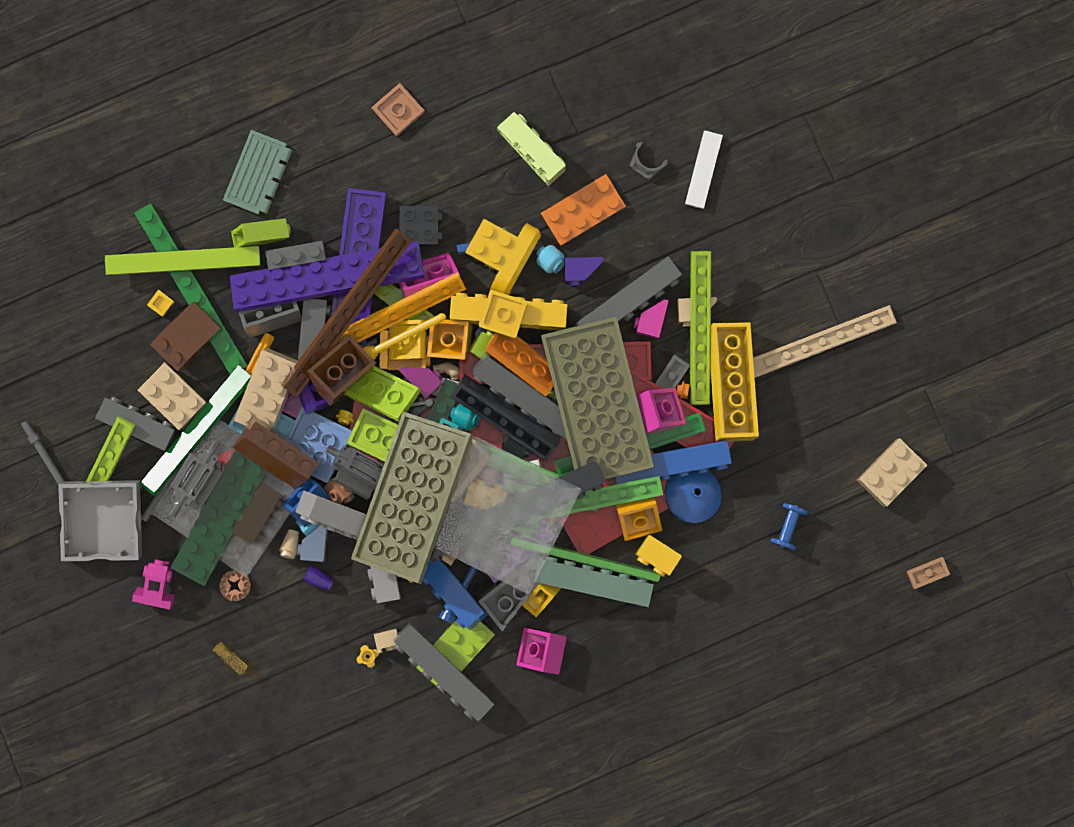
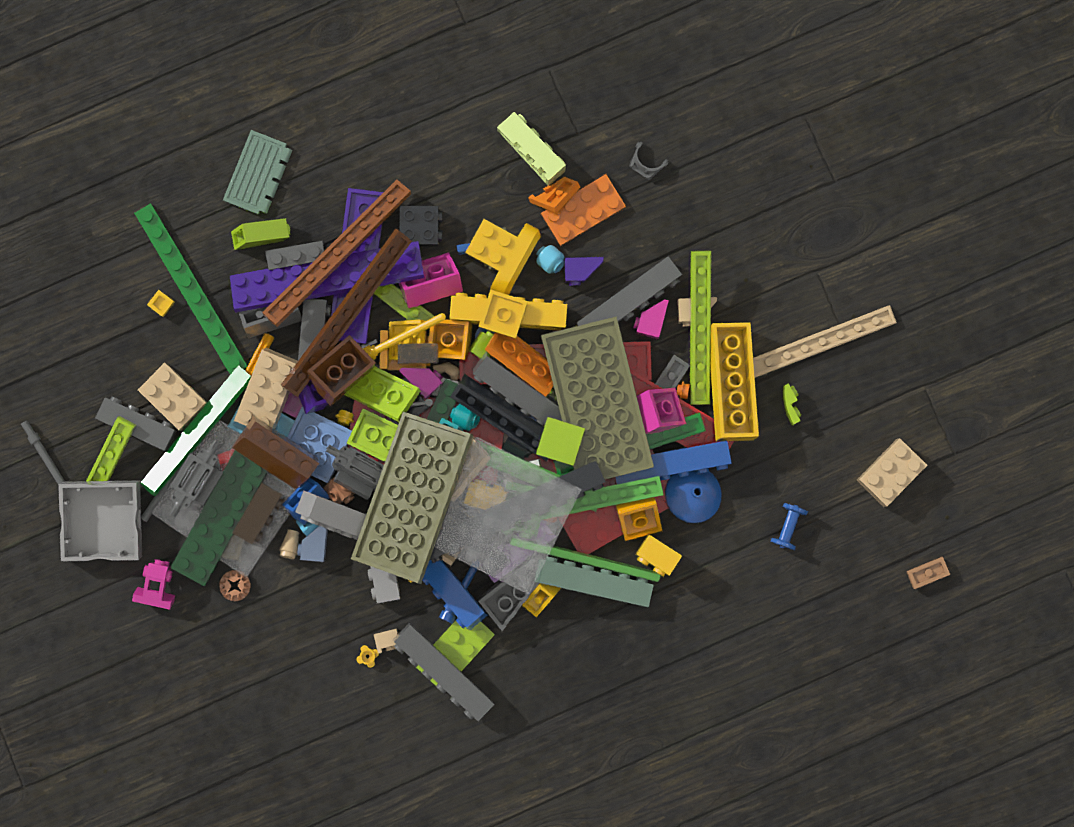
(182, 260): lime tile -> none
(186, 336): reddish brown slope -> none
(230, 658): clear yellow axle -> none
(317, 578): dark purple cone -> none
(336, 253): none -> dark orange plate
(398, 109): nougat tile -> none
(404, 308): light orange tile -> none
(418, 353): none -> clear smoke slope
(541, 651): dark pink slope -> none
(556, 194): none -> orange wing
(560, 441): none -> lime tile
(703, 169): white tile -> none
(789, 397): none -> lime slope

